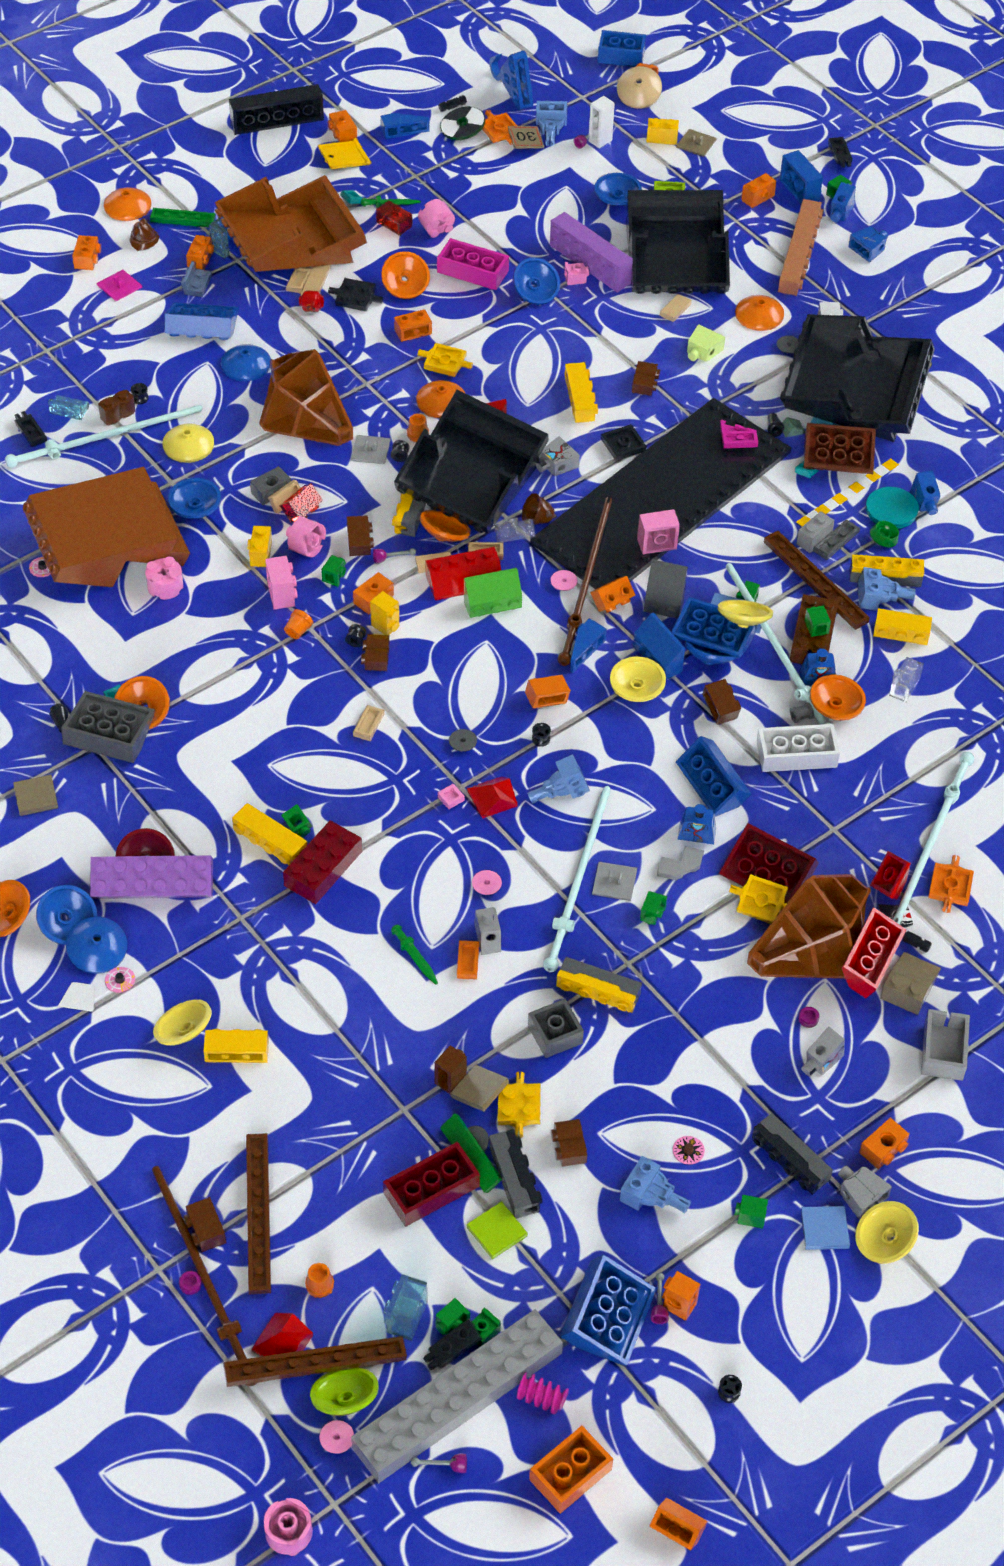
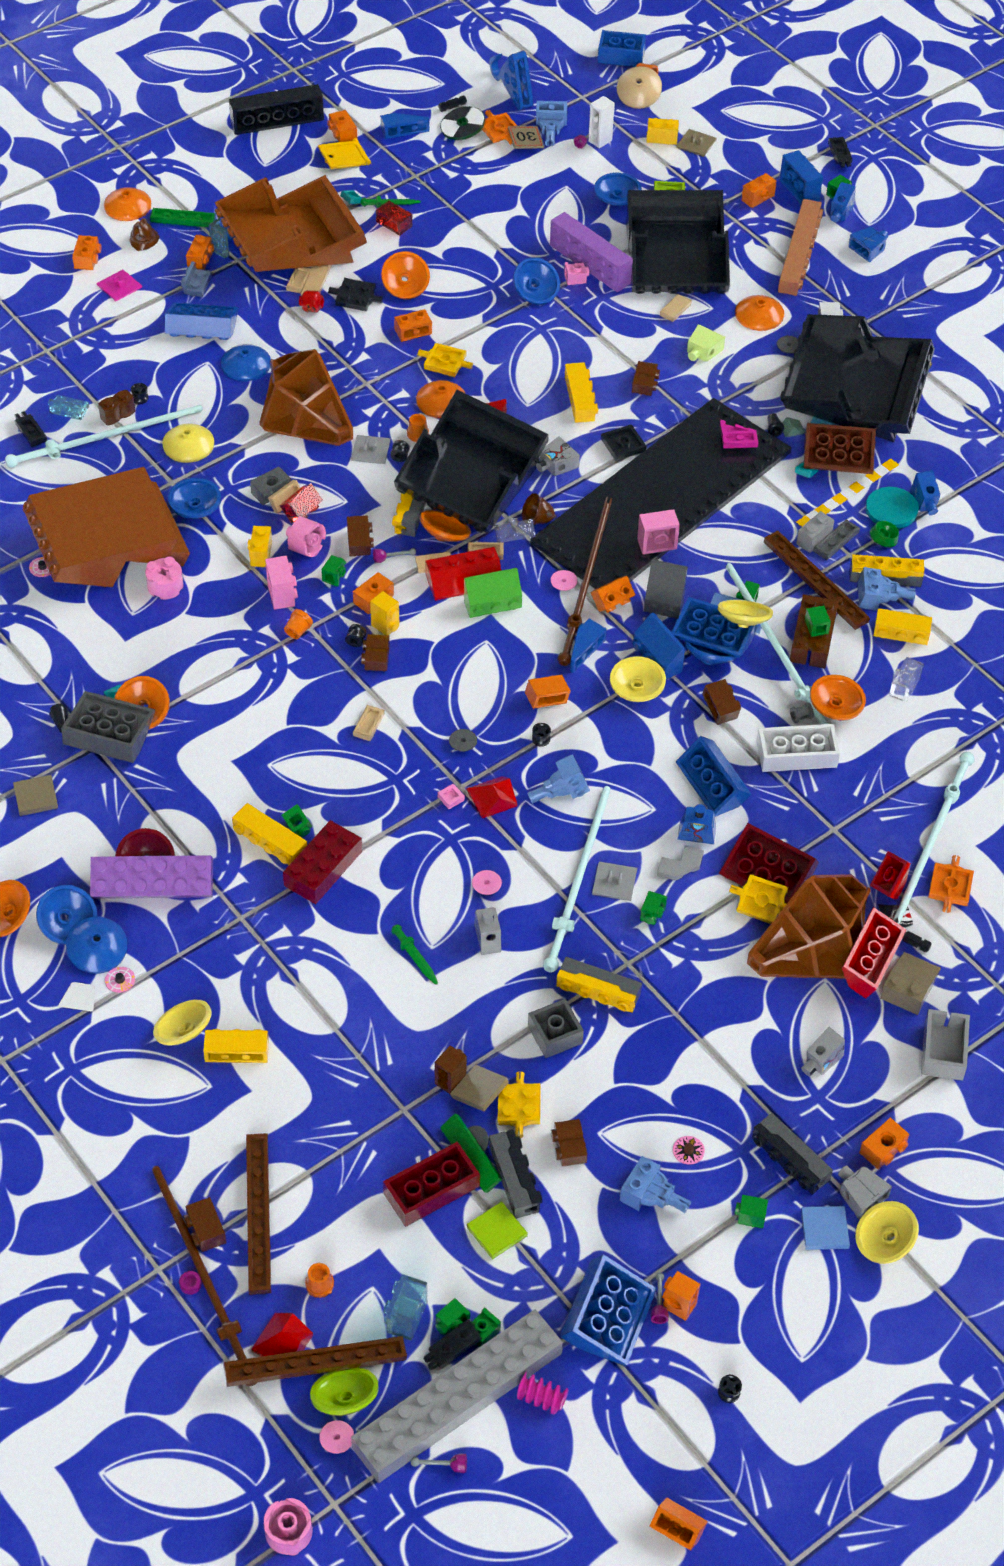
(436, 217): bright pink brick -> none
(468, 960): orange tile -> none
(472, 264): dark pink brick -> none
(571, 1469): orange brick -> none
(808, 1017): magenta tile -> none
(816, 666): blue torso -> none

